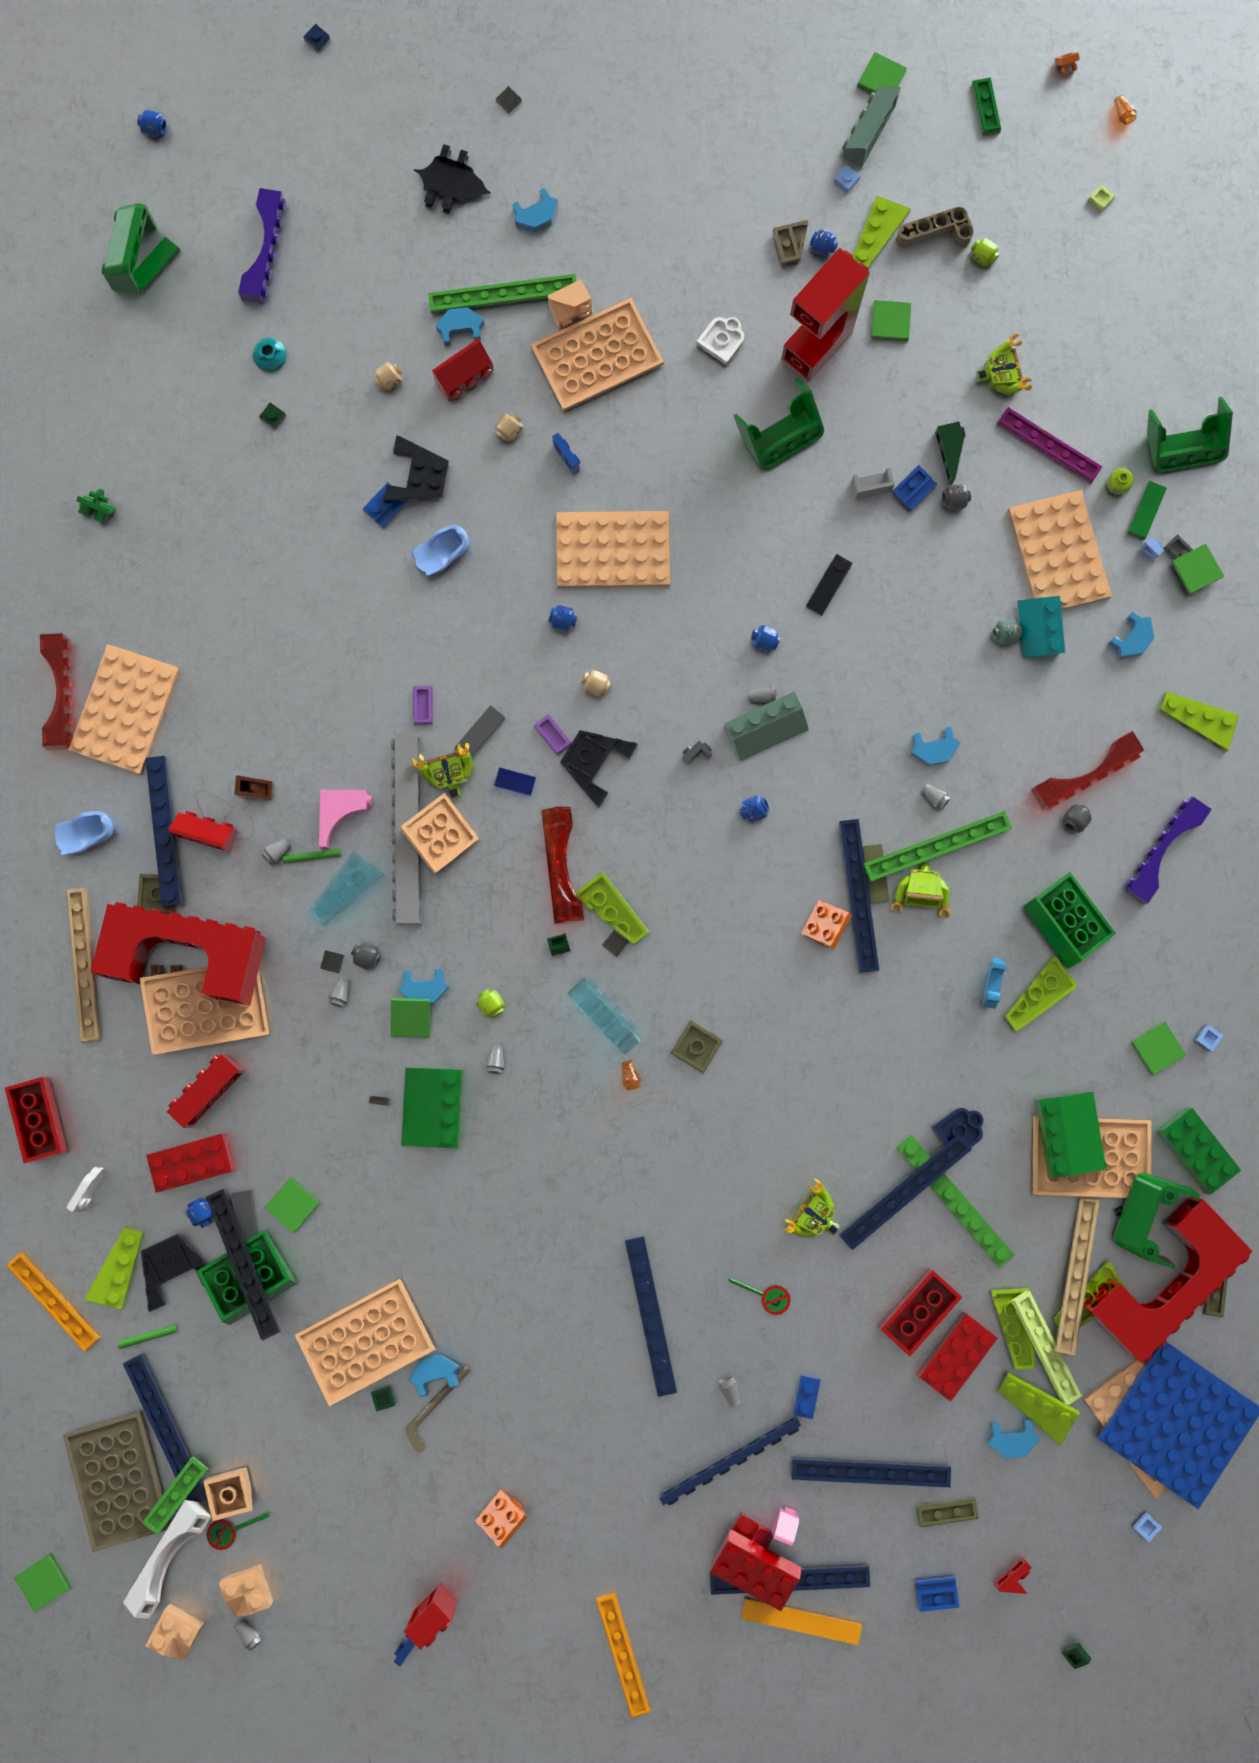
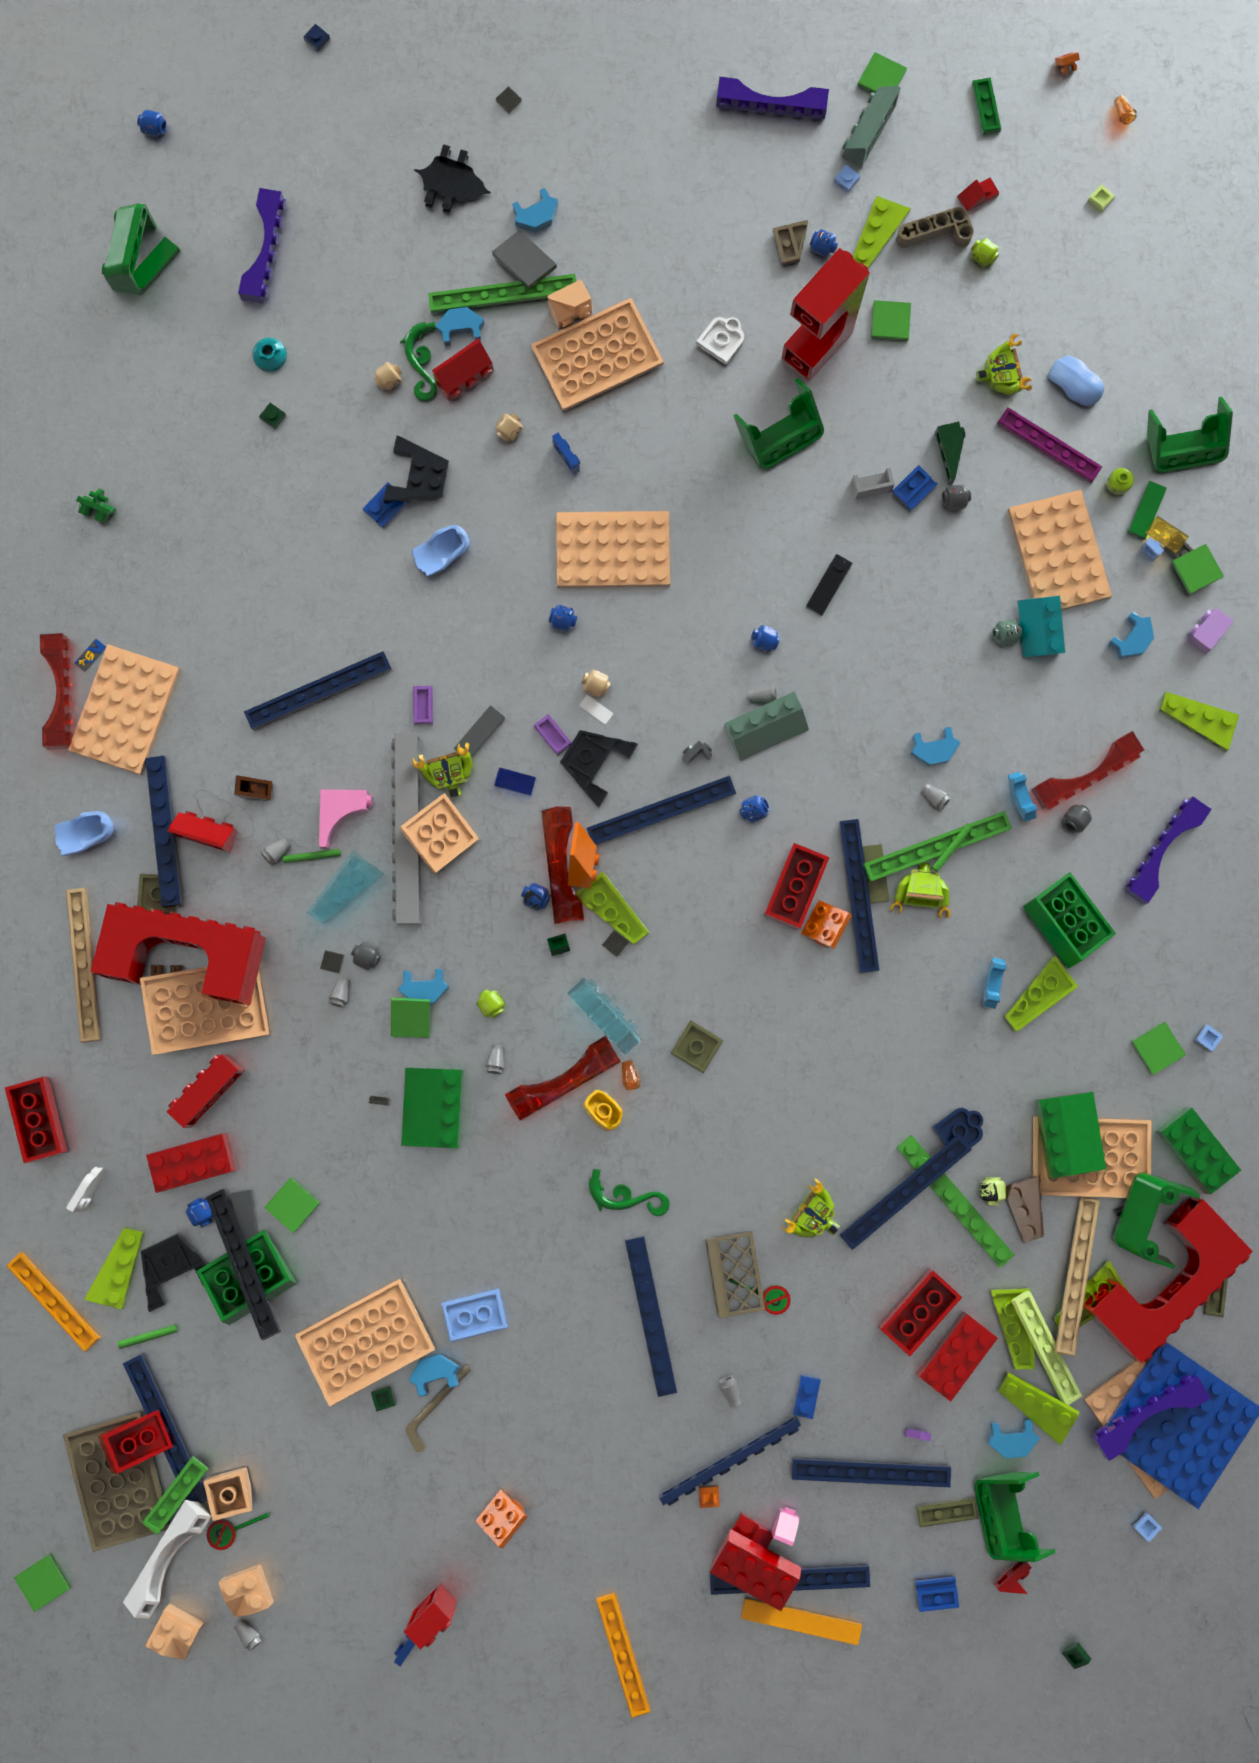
(90, 655): none -> sticker
(135, 1441): none -> red slope
(317, 690): none -> dark blue plate
(416, 362): none -> green plant
(474, 1315): none -> light blue tile
(524, 259): none -> dark grey tile
(531, 1098): none -> clear red arch
(535, 896): none -> blue head
(582, 859): none -> orange slope
(596, 709): none -> white sticker
(601, 1201): none -> green plant
(603, 1110): none -> yellow piece
(661, 810): none -> dark blue plate
(708, 1496): none -> orange tile
(717, 1275): none -> dark tan fence
(736, 95): none -> dark purple arch
(796, 886): none -> red brick
(918, 1434): none -> medium lavender tile
(952, 847): none -> bright green bar
(977, 194): none -> red slope
(993, 1190): none -> yellowish green head
(1002, 1518): none -> green windscreen
(1021, 796): none -> dark azure piece
(1025, 1205): none -> reddish brown wing
(1077, 380): none -> light blue hair
(1116, 1437): none -> dark purple arch
(1167, 534): none -> clear yellow plate
(1210, 630): none -> lavender brick

